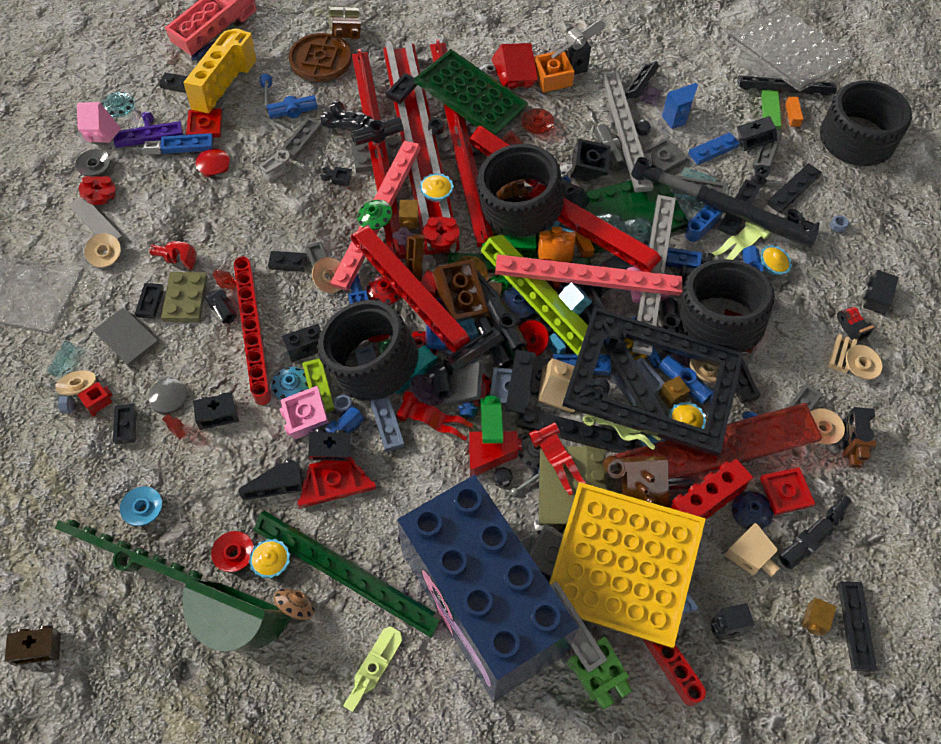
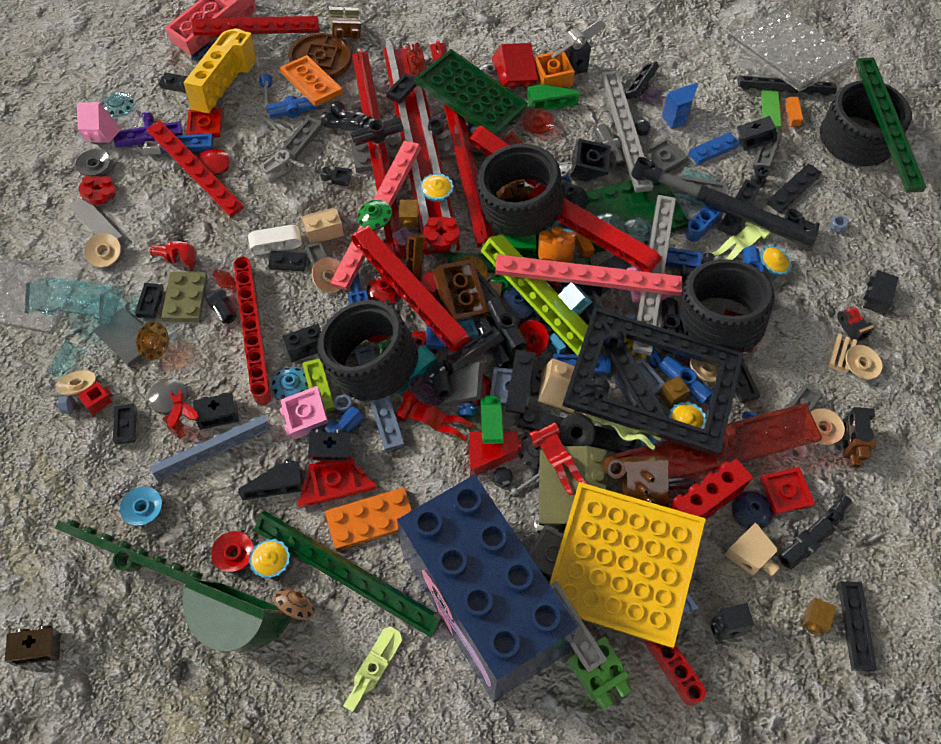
(72, 296): none -> clear light blue windscreen
(152, 340): none -> clear orange dish
(180, 408): none -> red piece
(195, 169): none -> red plate
(212, 447): none -> sand blue plate
(256, 25): none -> red plate
(274, 239): none -> white beam
(311, 80): none -> orange plate
(322, 225): none -> tan slope
(367, 518): none -> orange plate
(415, 59): none -> clear red hinge
(551, 97): none -> green slope
(580, 421): none -> black tyre
(890, 126): none -> dark green plate

